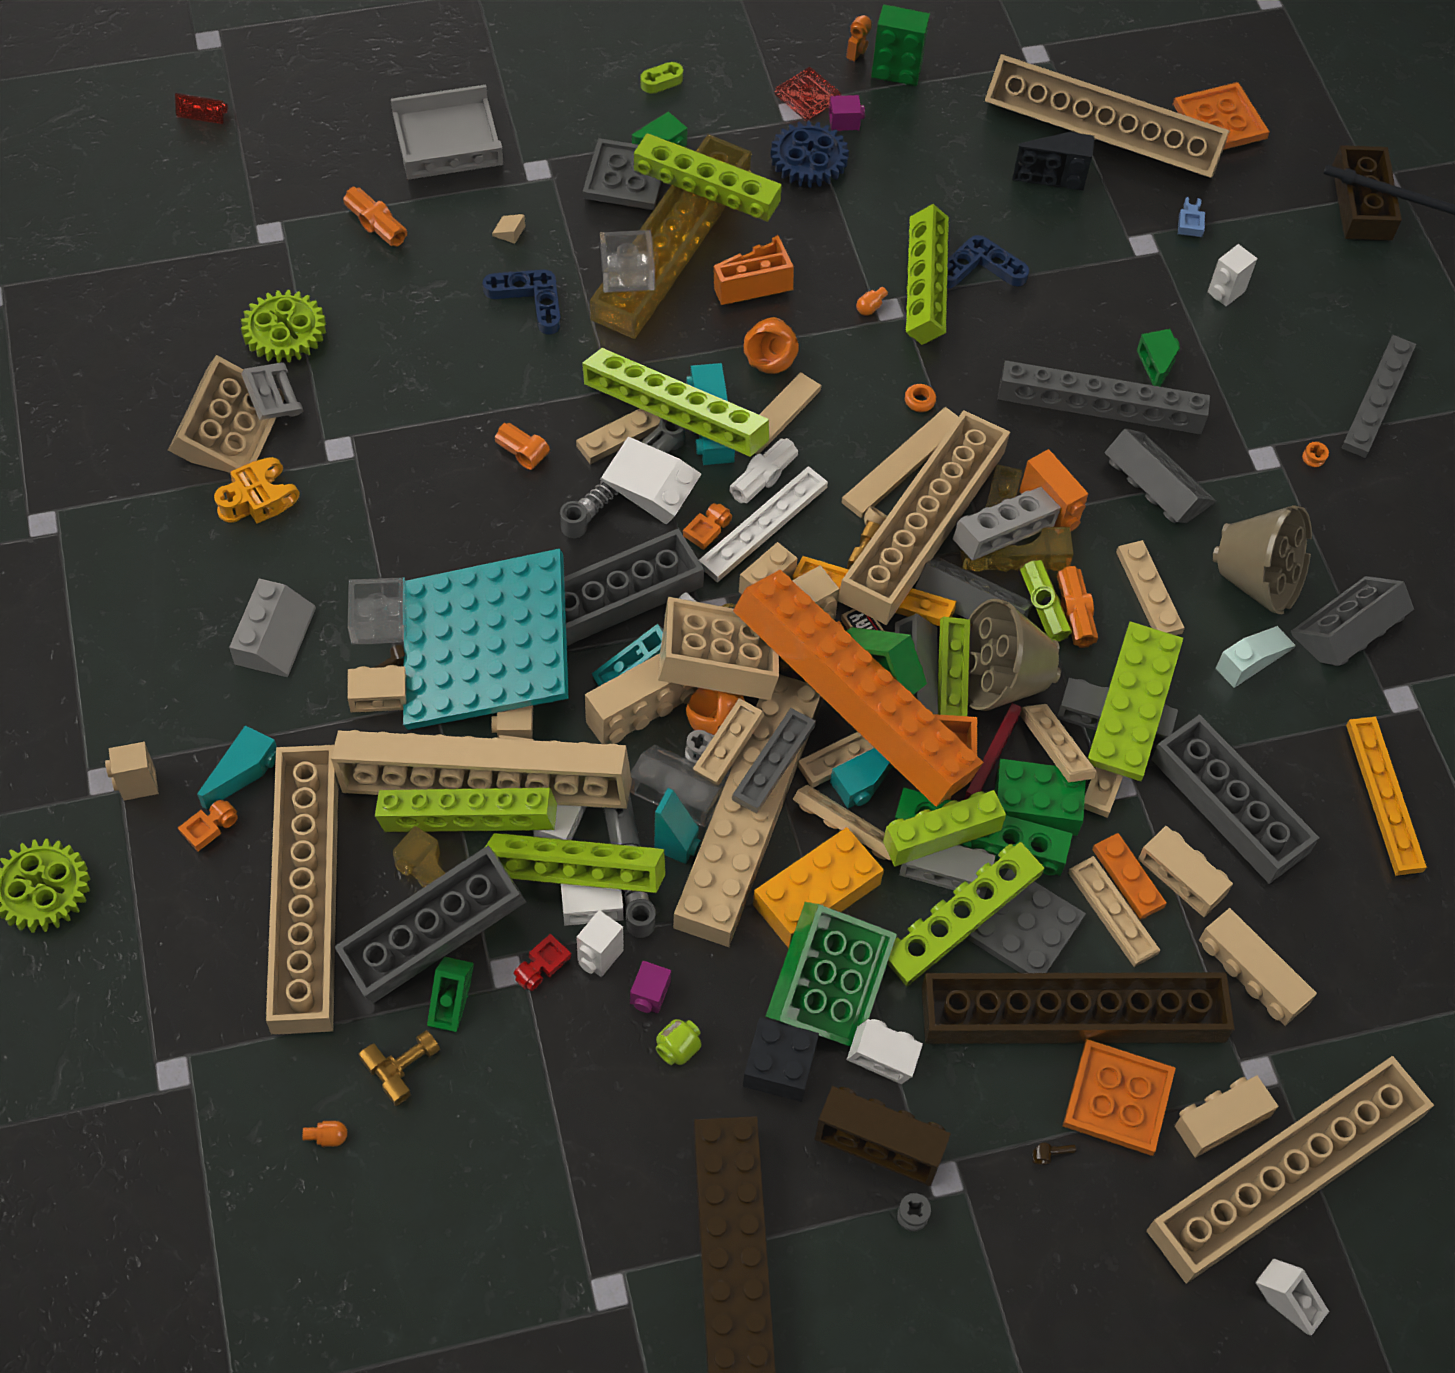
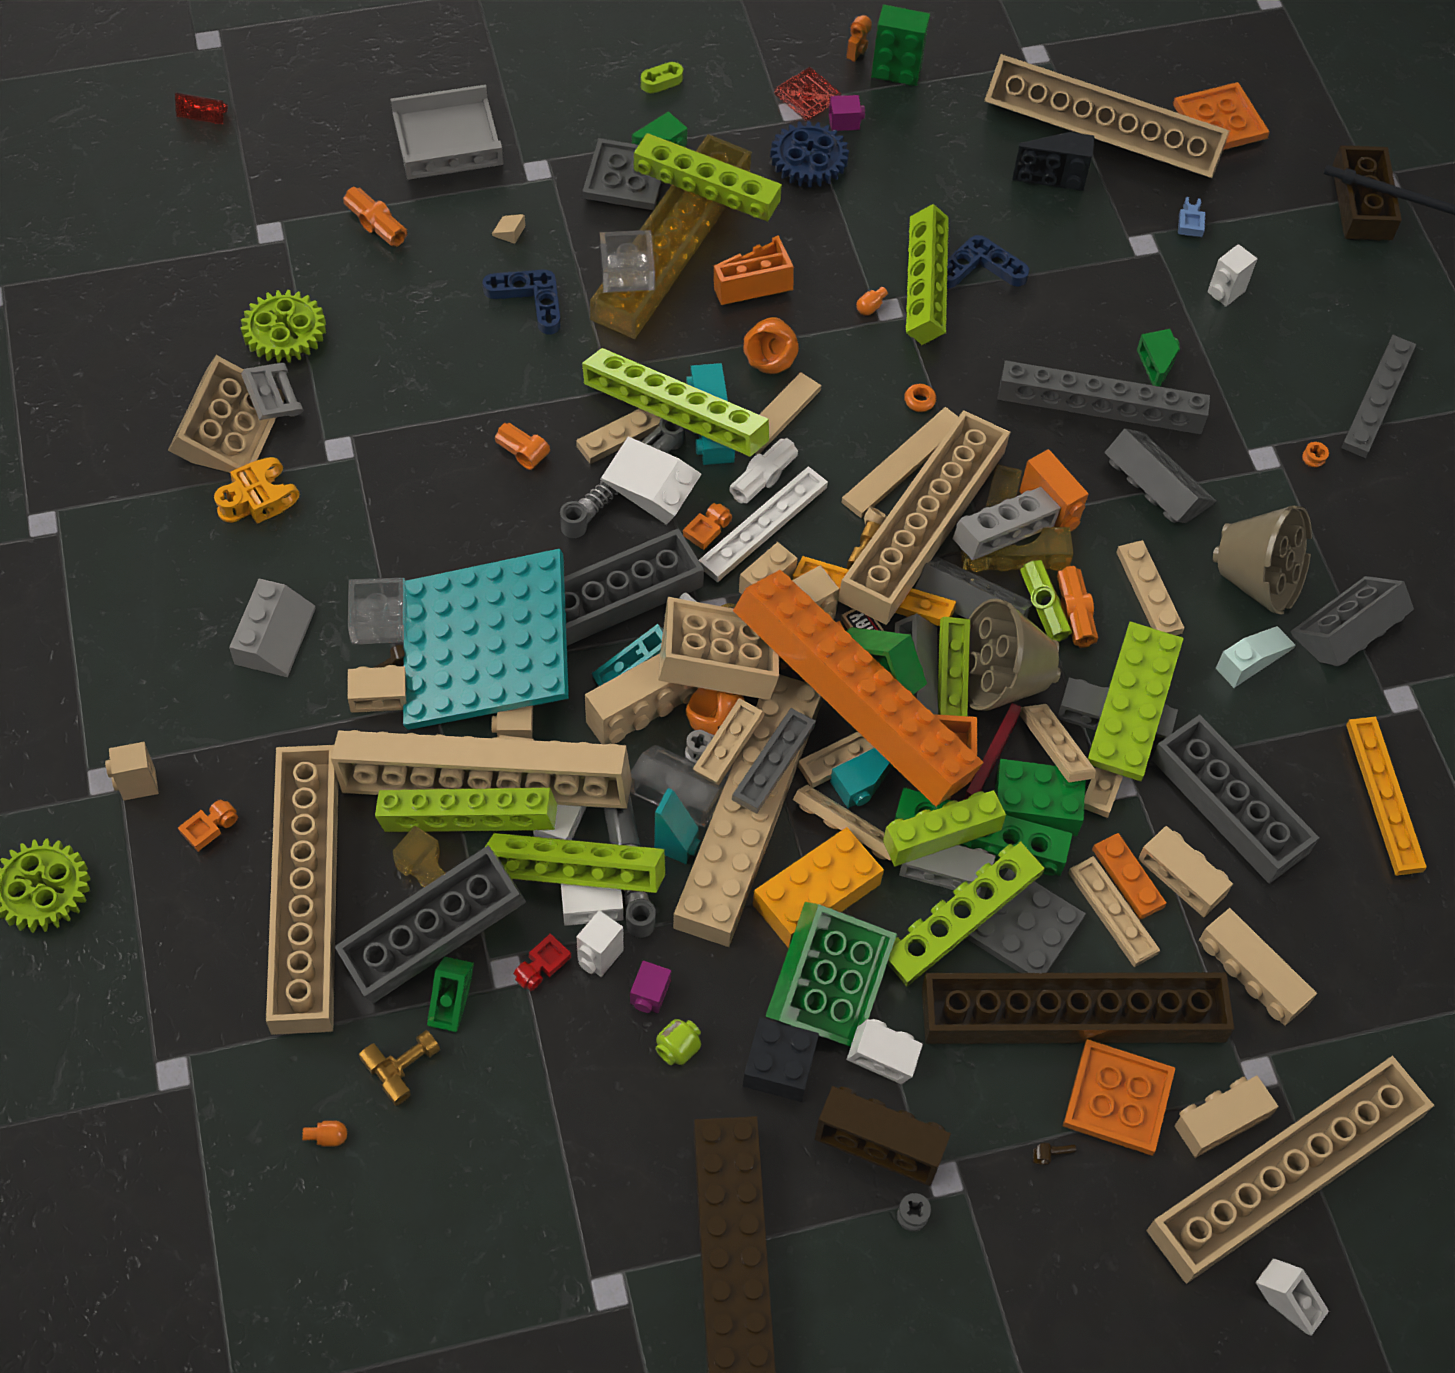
(241, 765): teal slope -> none

